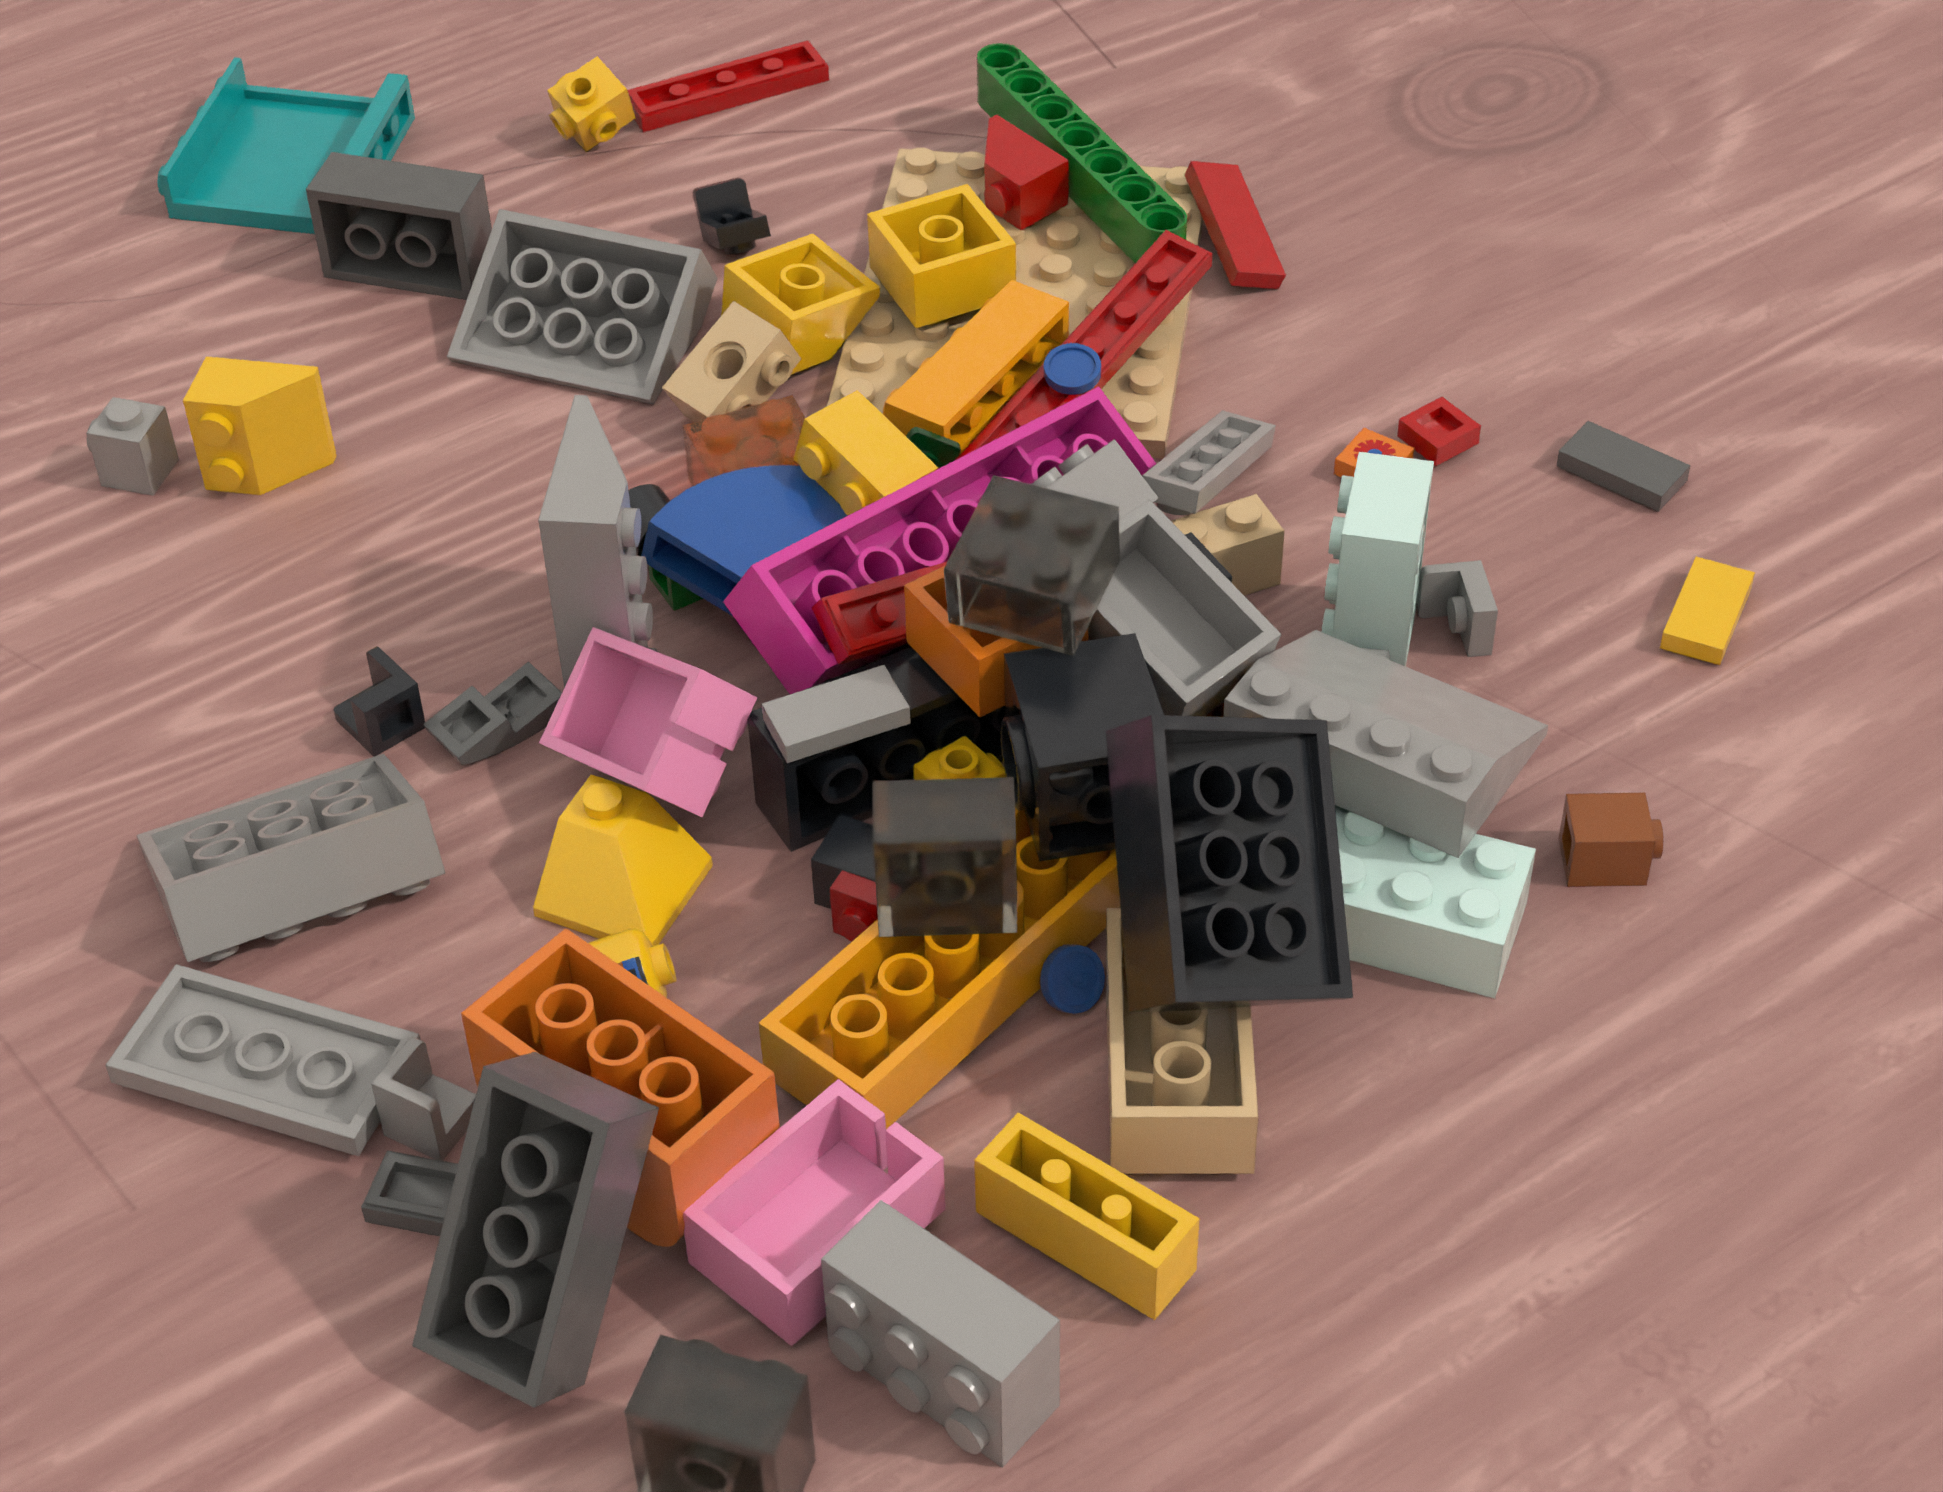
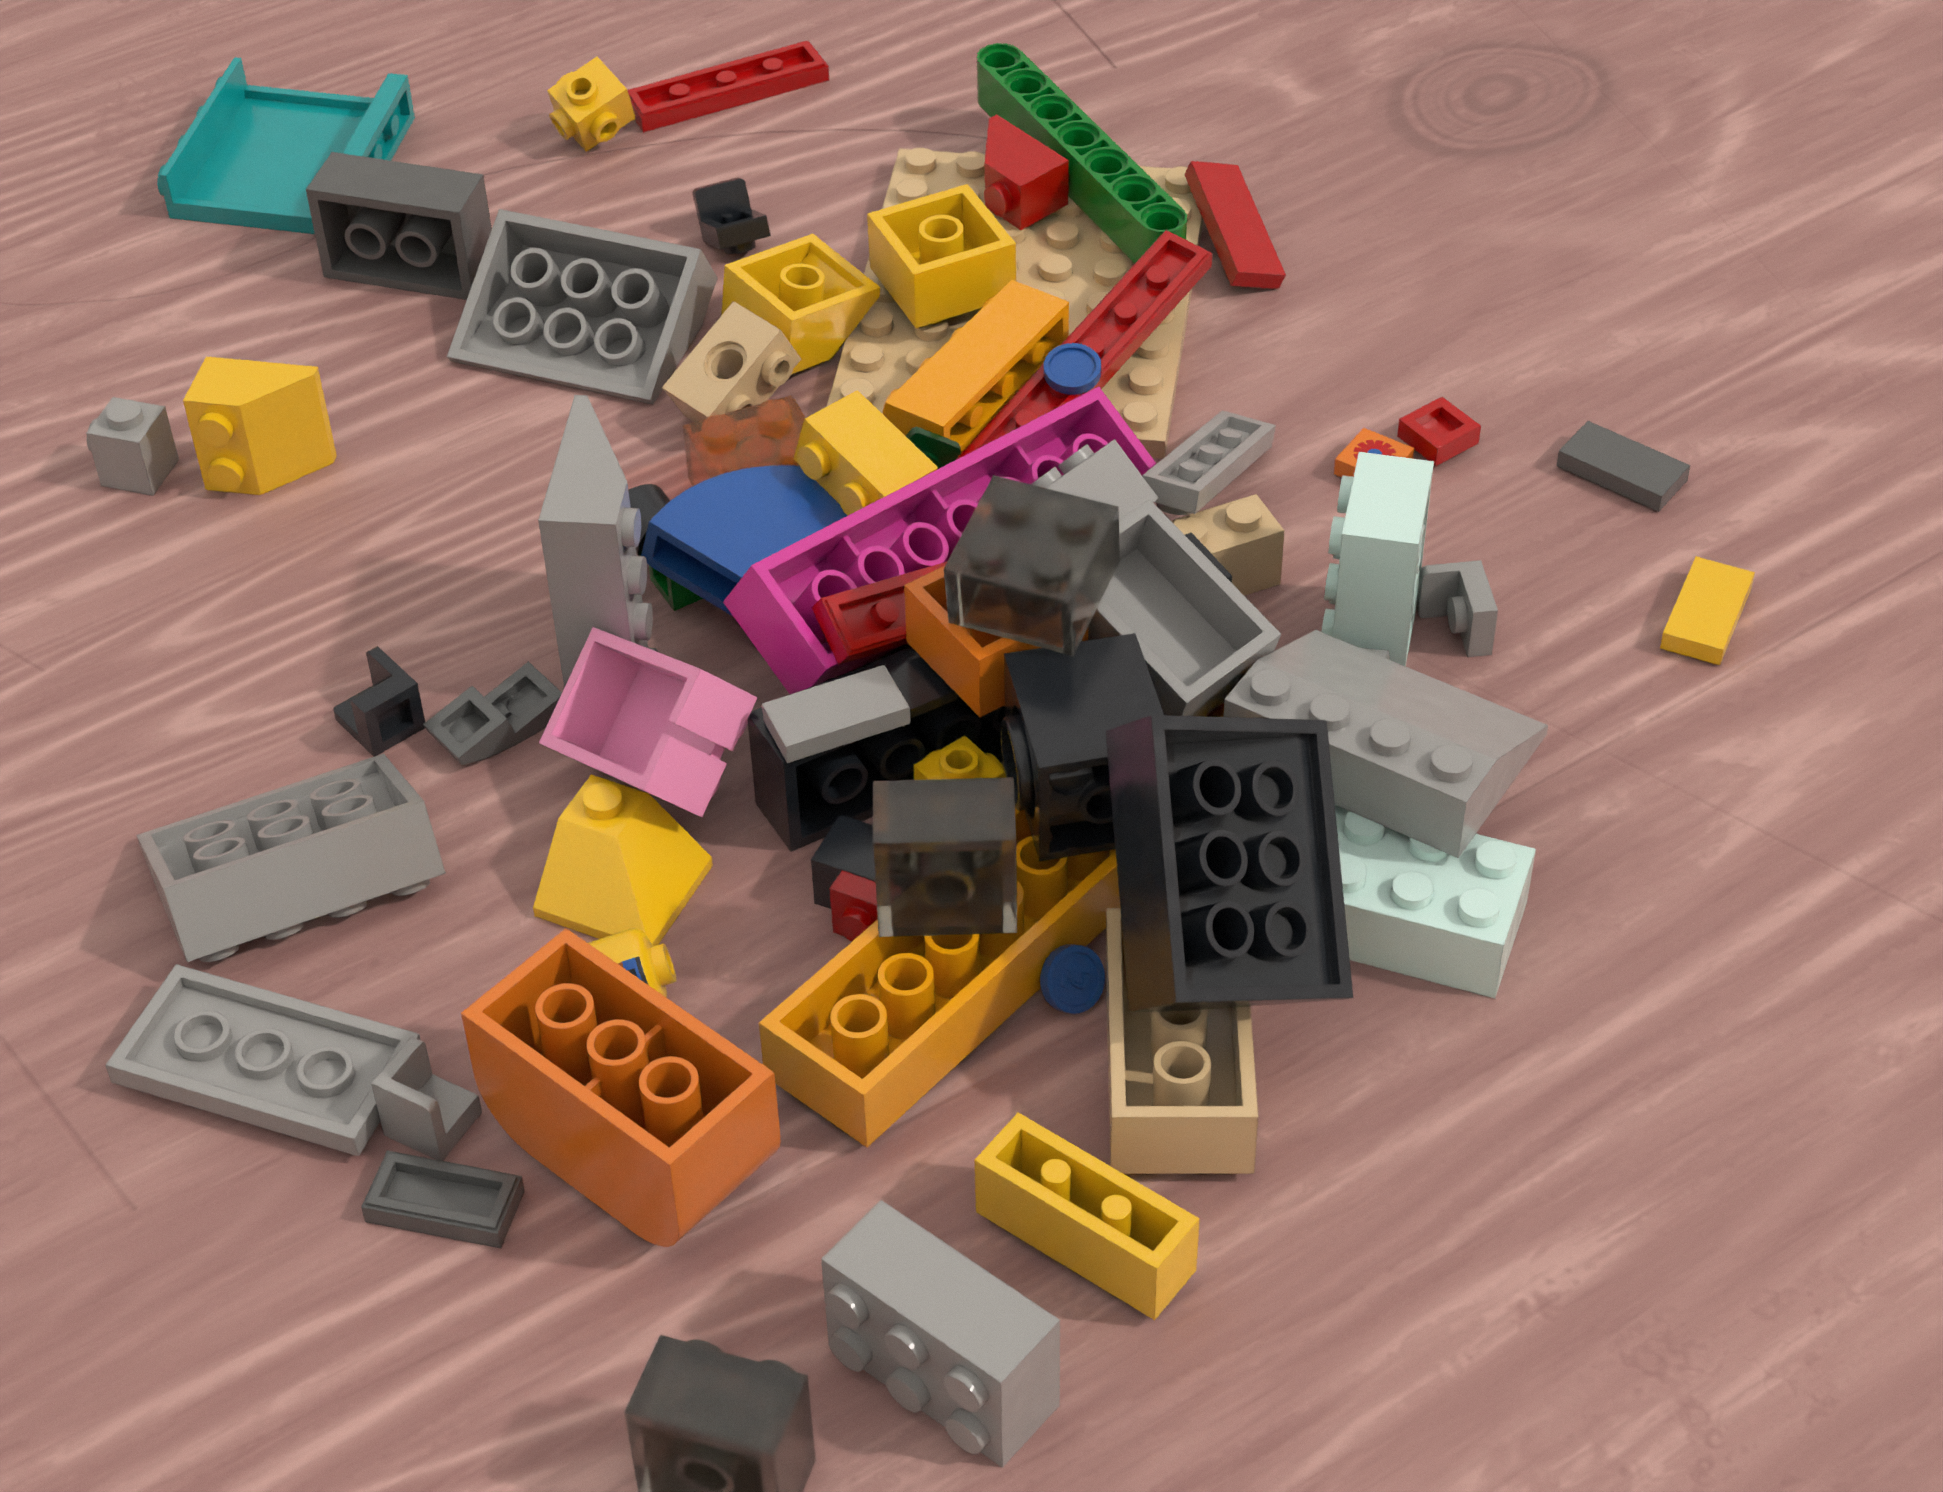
(534, 1227): dark grey brick -> none
(798, 1196): bright pink piece -> none
(1608, 839): dark orange brick -> none

